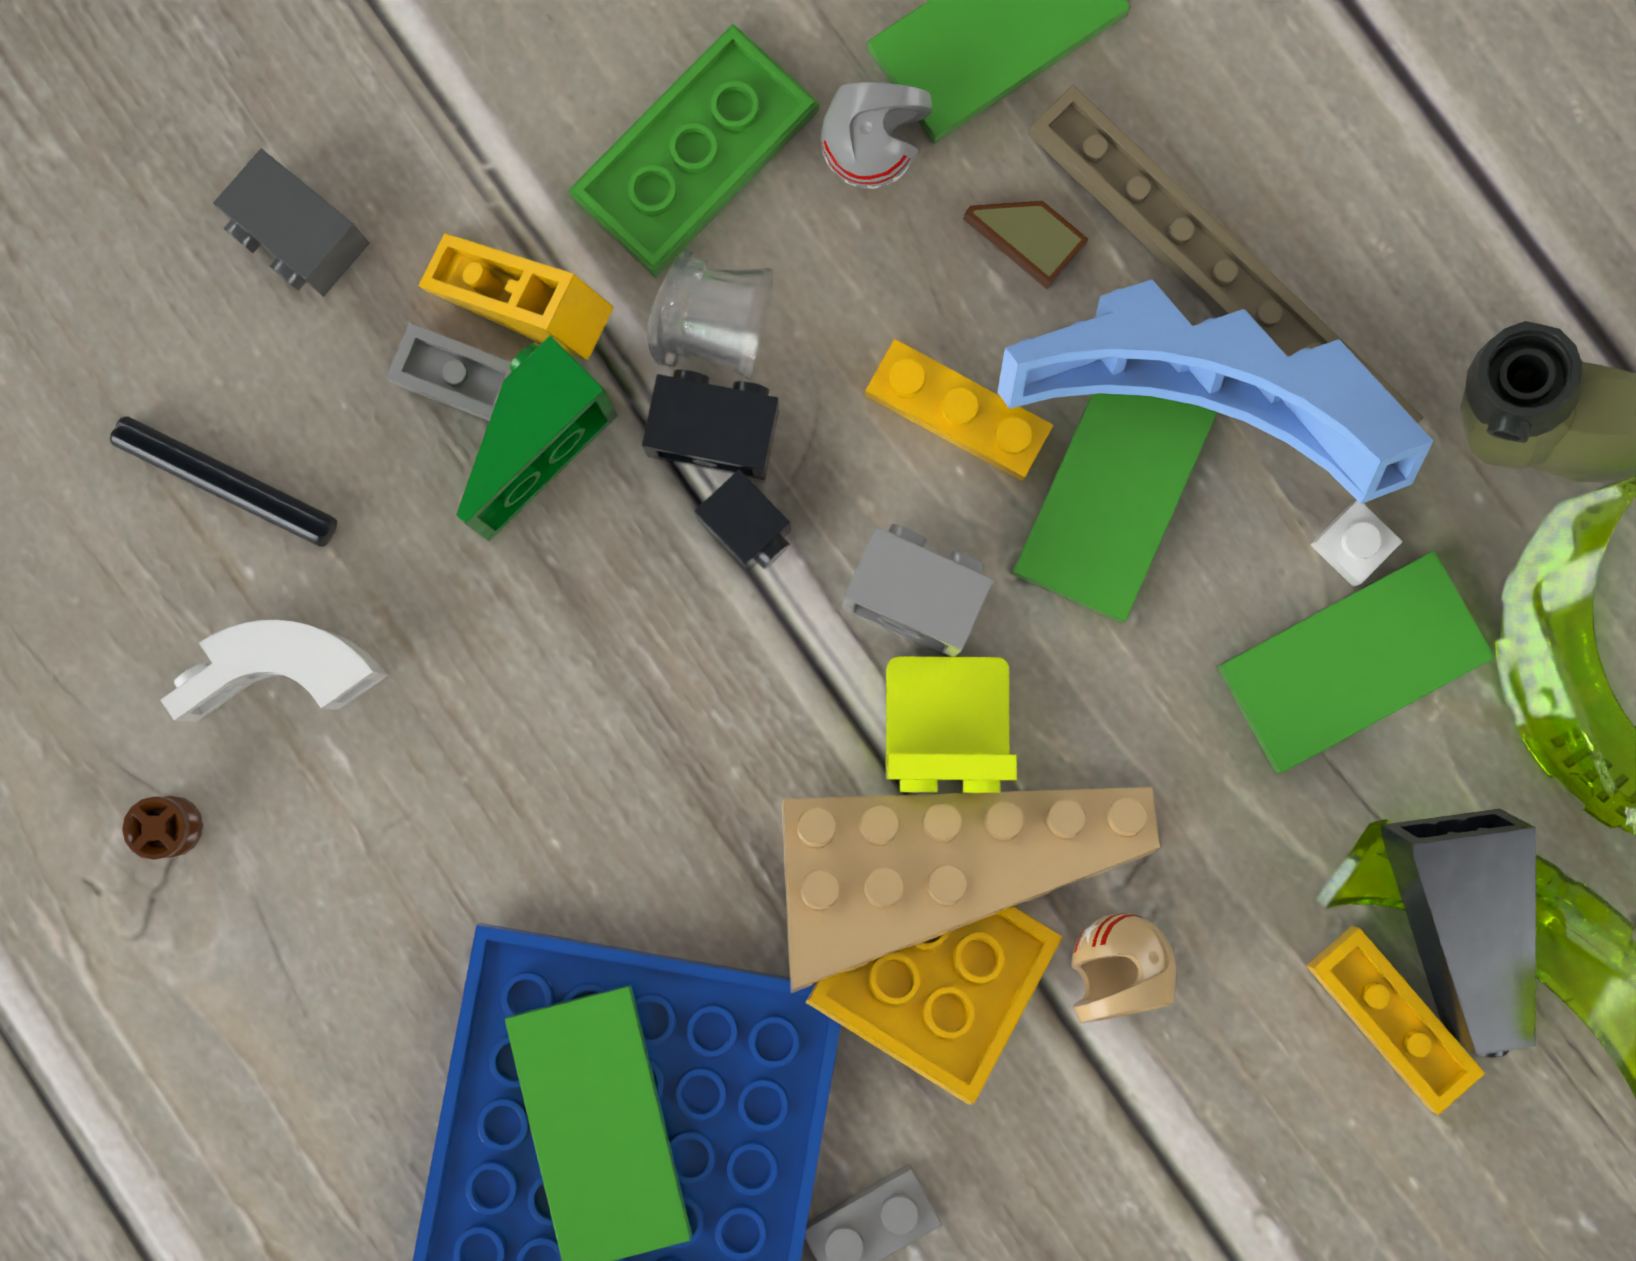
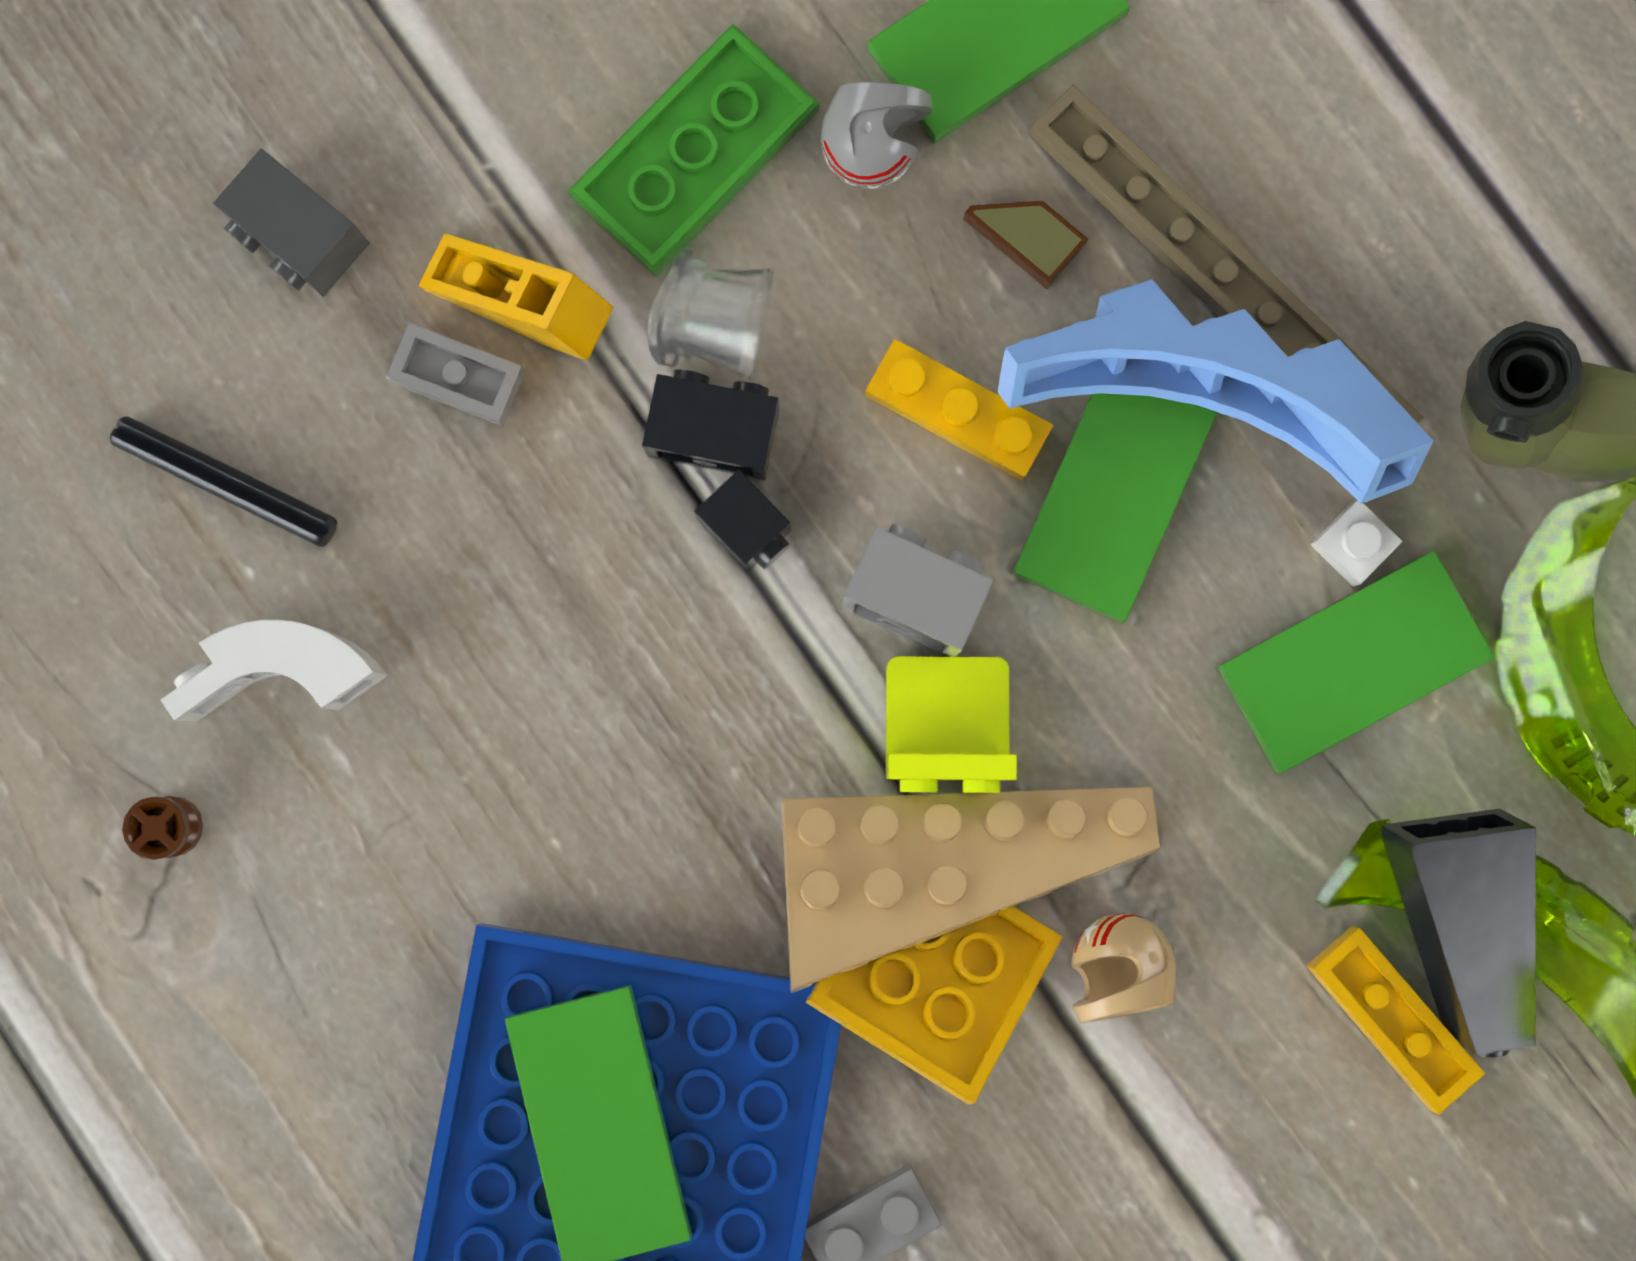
(537, 427): green slope -> none

